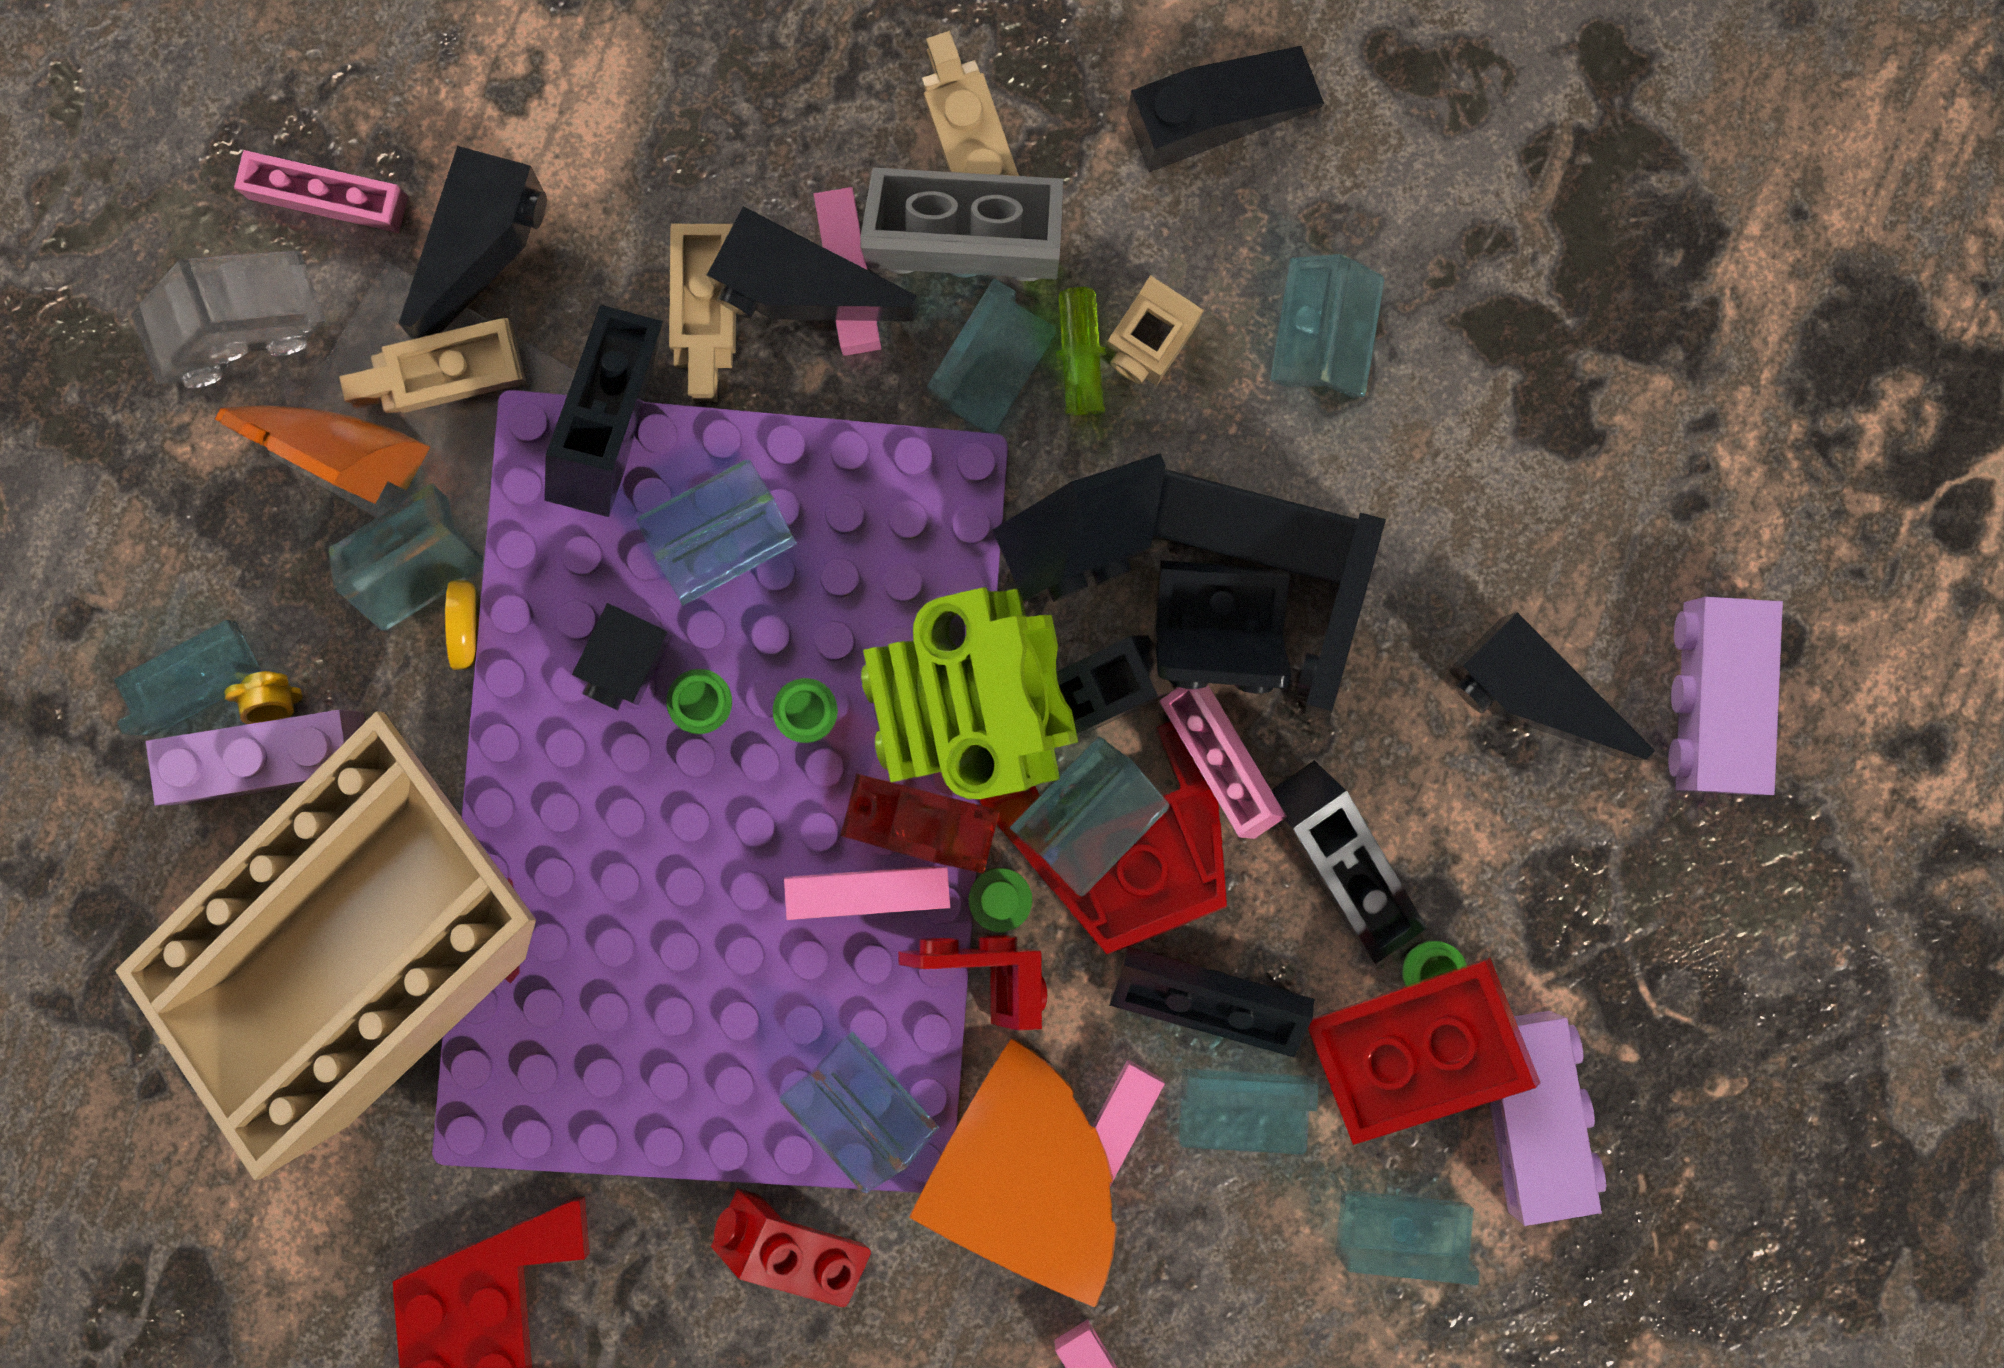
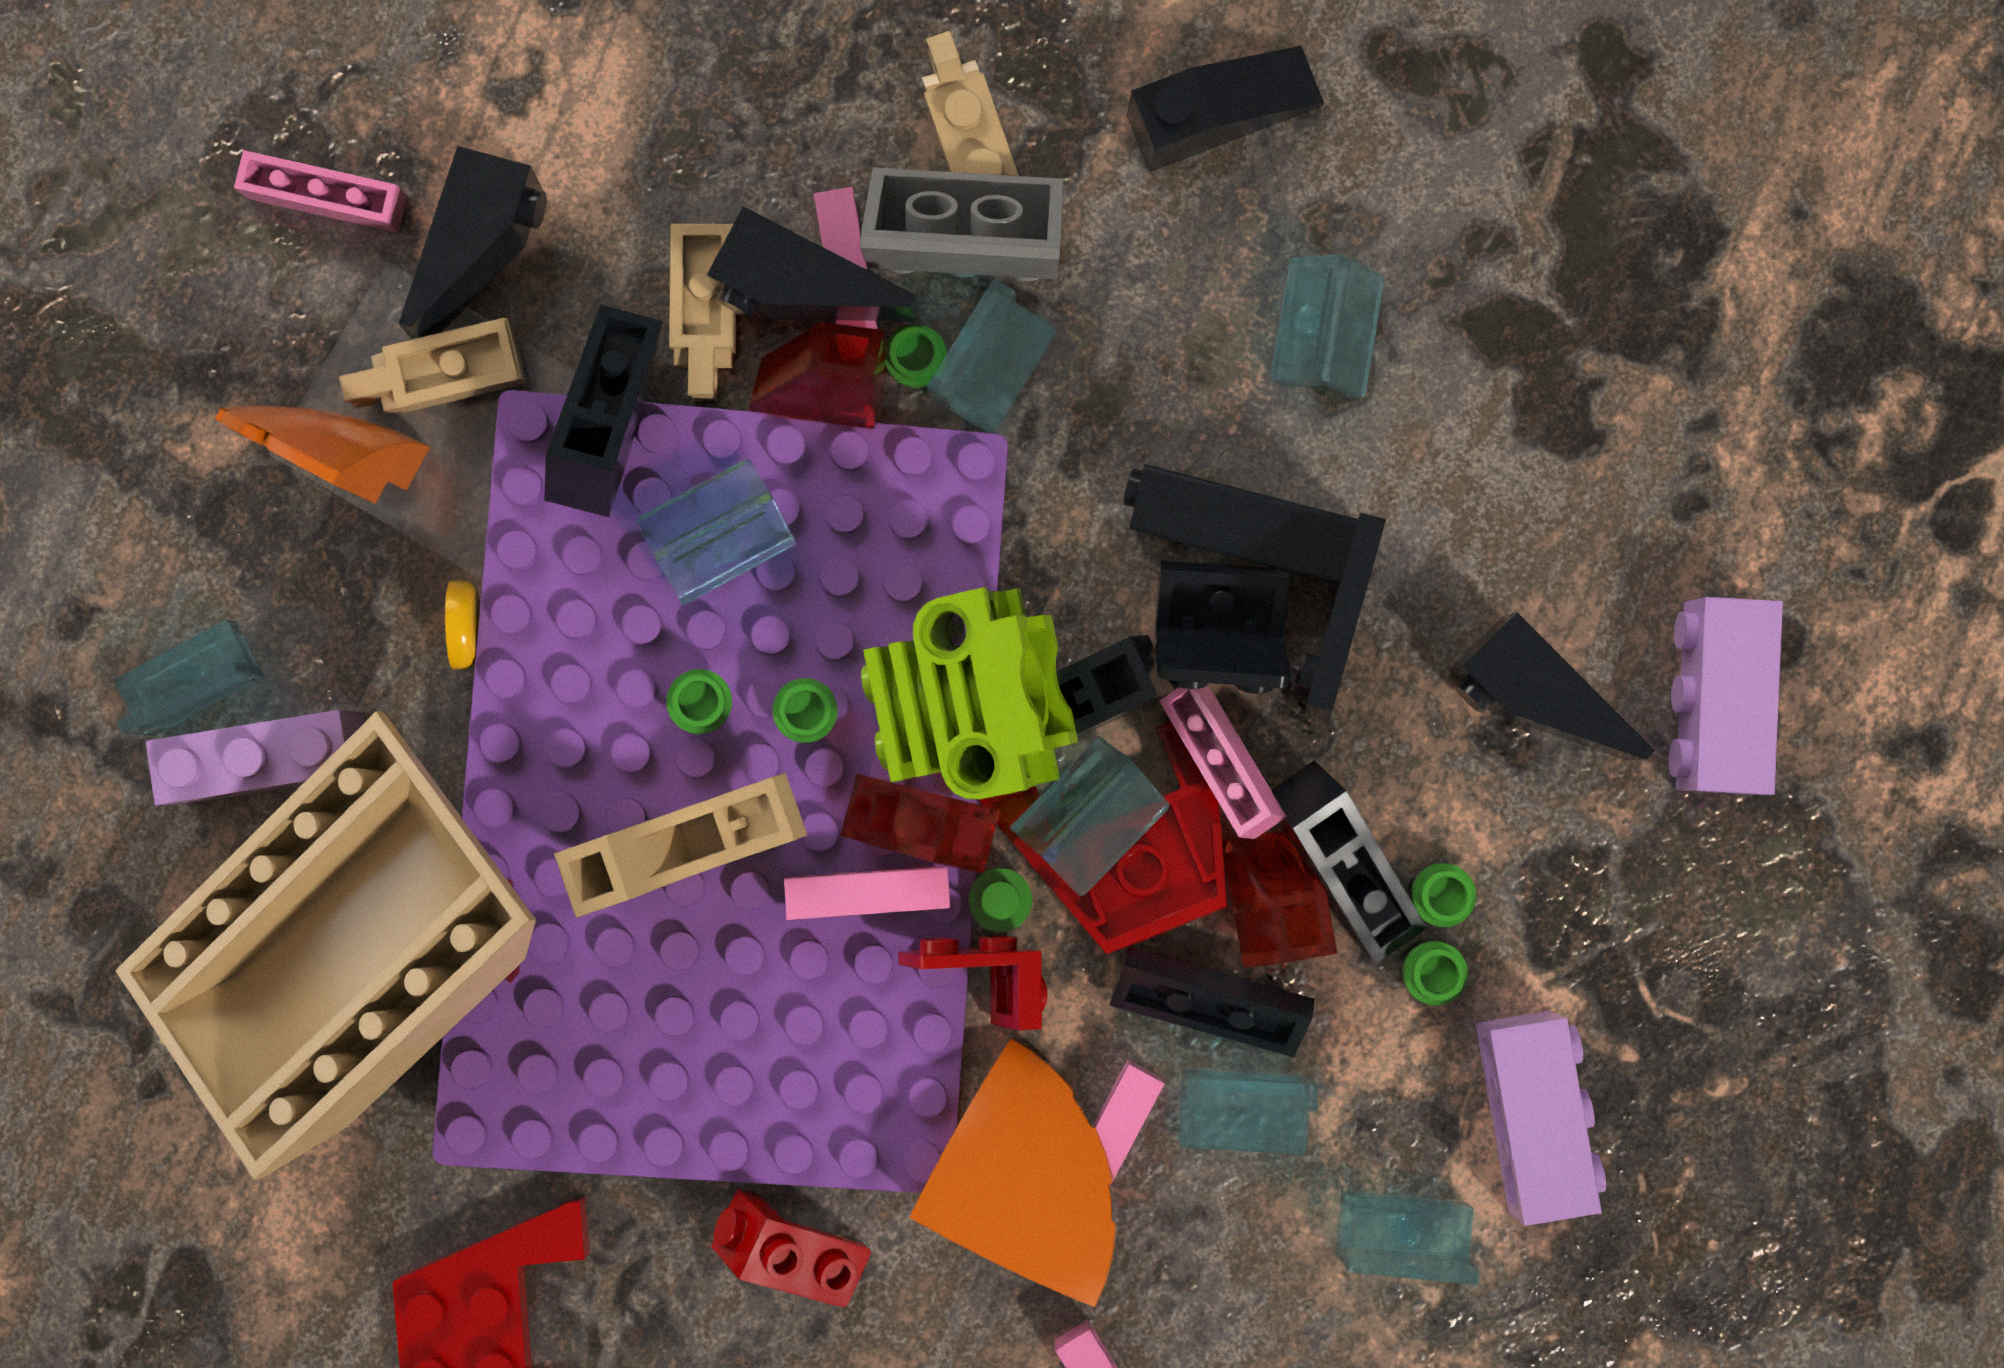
(223, 308): clear brick -> none
(264, 697): yellow plate -> none
(403, 559): clear light blue panel -> none
(620, 657): black brick -> none
(680, 844): none -> tan arch
(824, 376): none -> clear red slope
(859, 1114): clear light blue panel -> none
(914, 355): none -> bright green plate
(1080, 351): clear neon green axle -> none
(1083, 530): black slope -> none
(1136, 359): tan window -> none
(1276, 902): none -> clear red slope
(1423, 1052): red plate -> none
(1443, 895): none -> bright green plate

